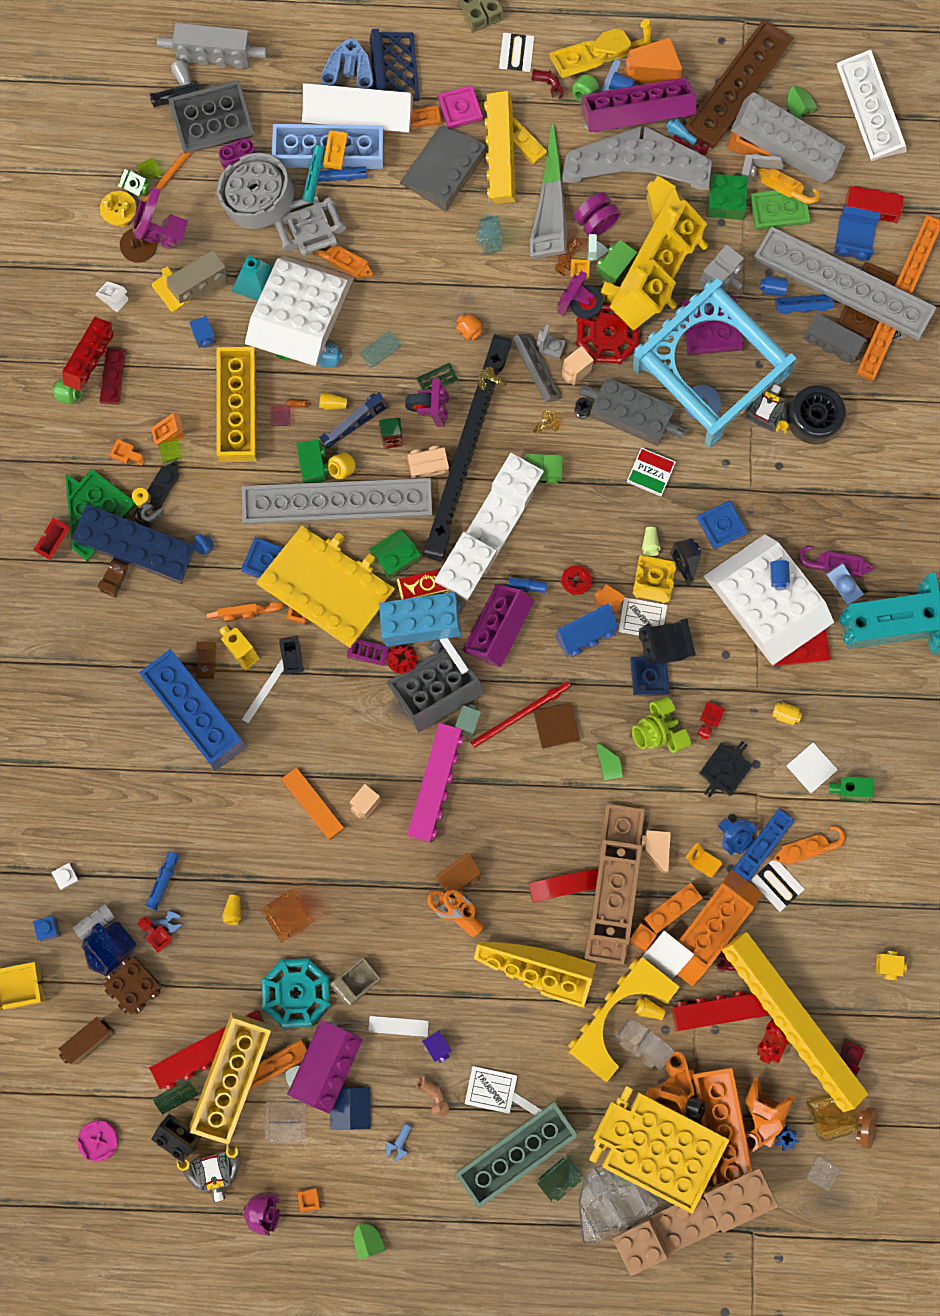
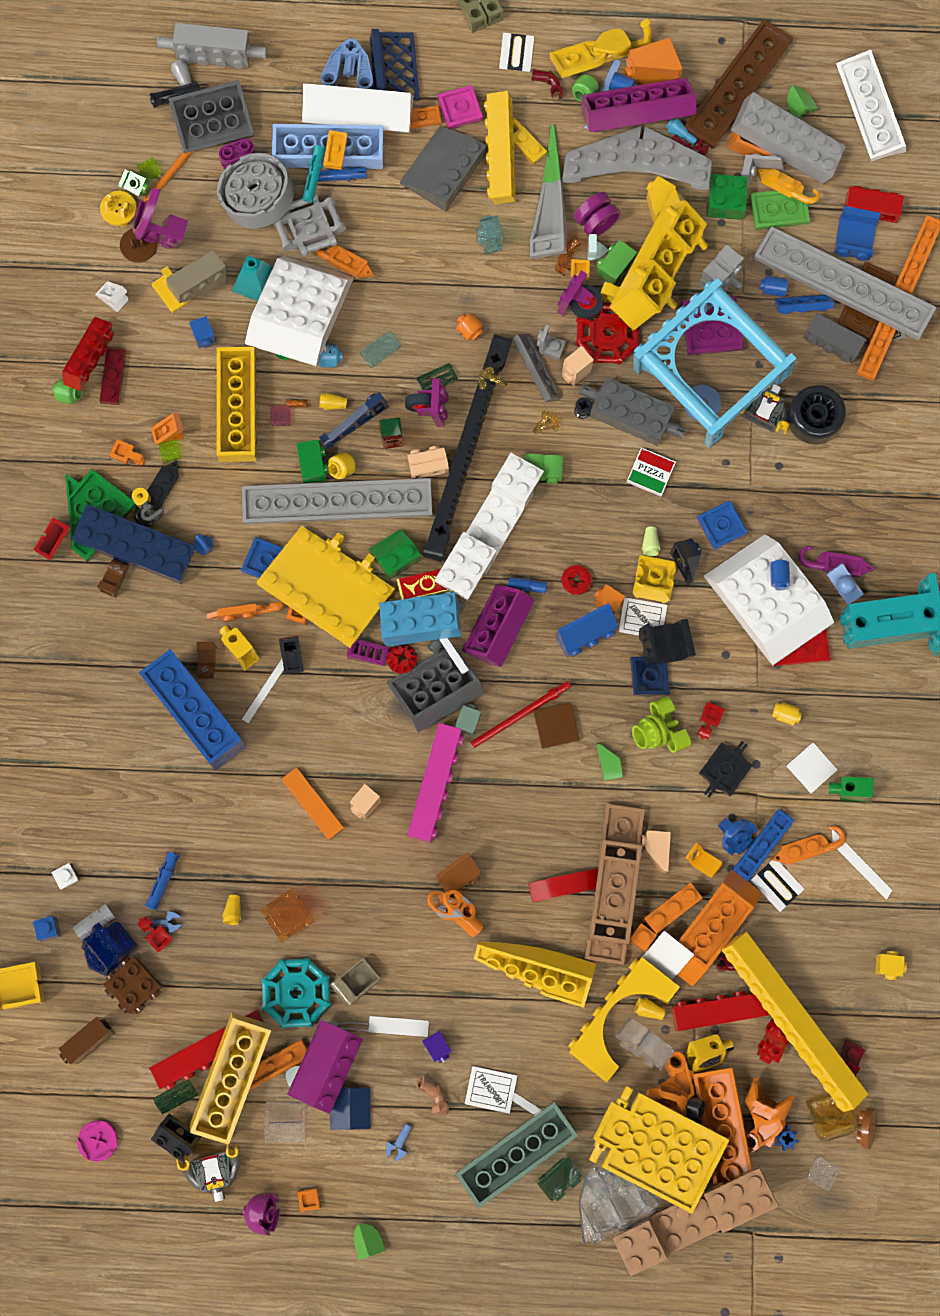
(707, 1053): none -> yellow torso
(863, 868): none -> white sticker

